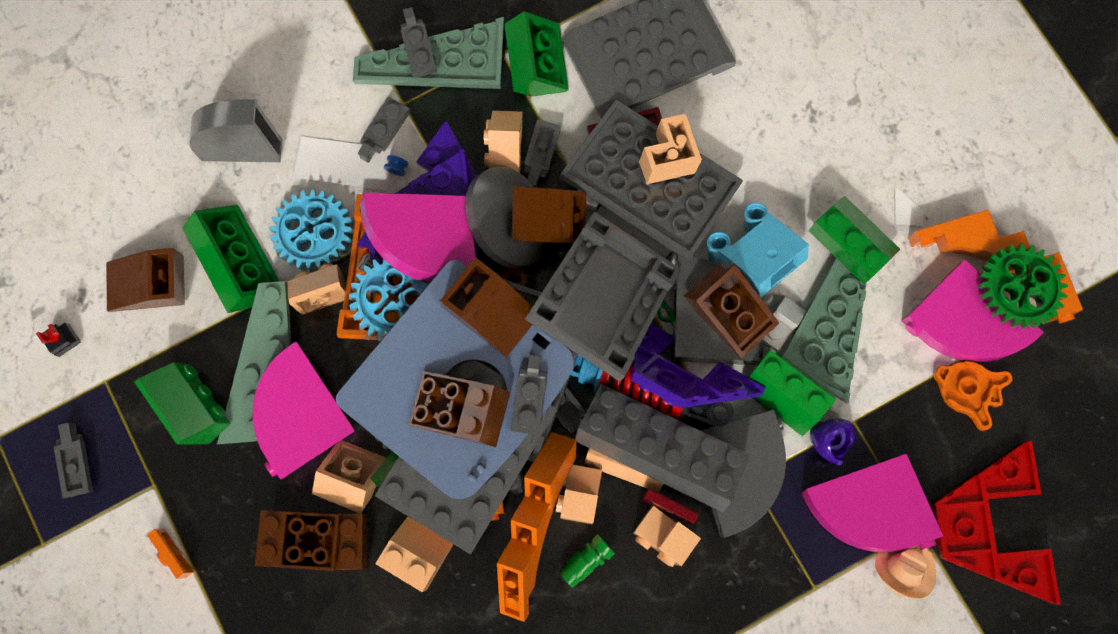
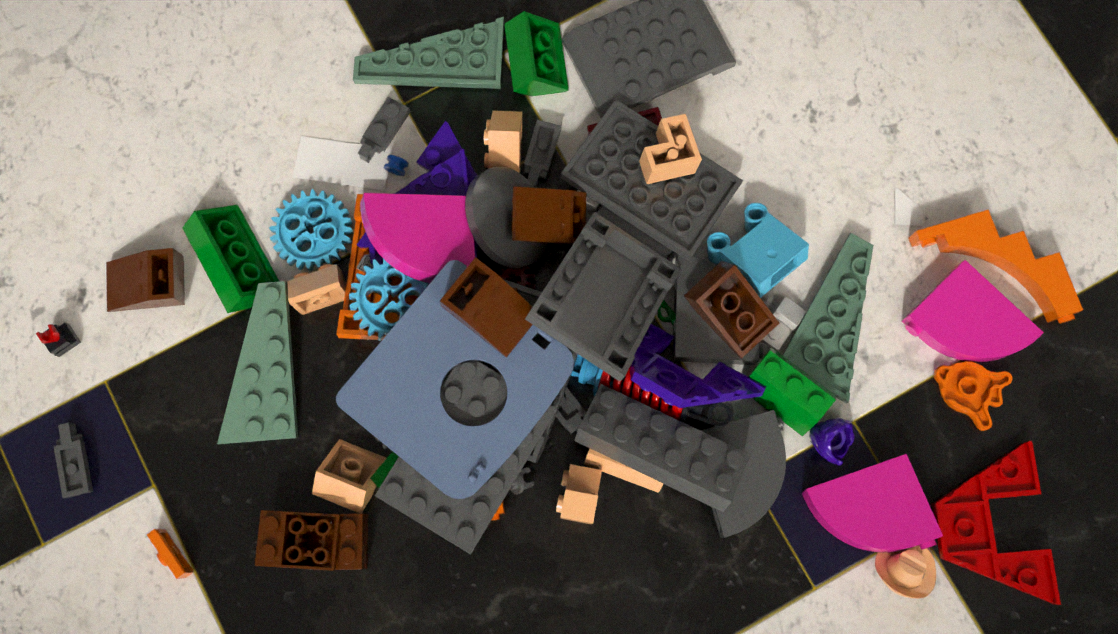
(183, 404): green slope -> none
(234, 133): dark grey brick -> none
(295, 413): dark pink brick -> none
(414, 554): light nougat slope -> none
(417, 45): dark grey hinge -> none
(459, 408): reddish brown slope -> none
(529, 398): dark grey hinge -> none
(529, 524): orange arch -> none
(585, 562): green axle -> none
(666, 536): light nougat brick -> none
(670, 506): dark red tile -> none
(854, 239): green slope -> none
(1045, 293): green gear -> none

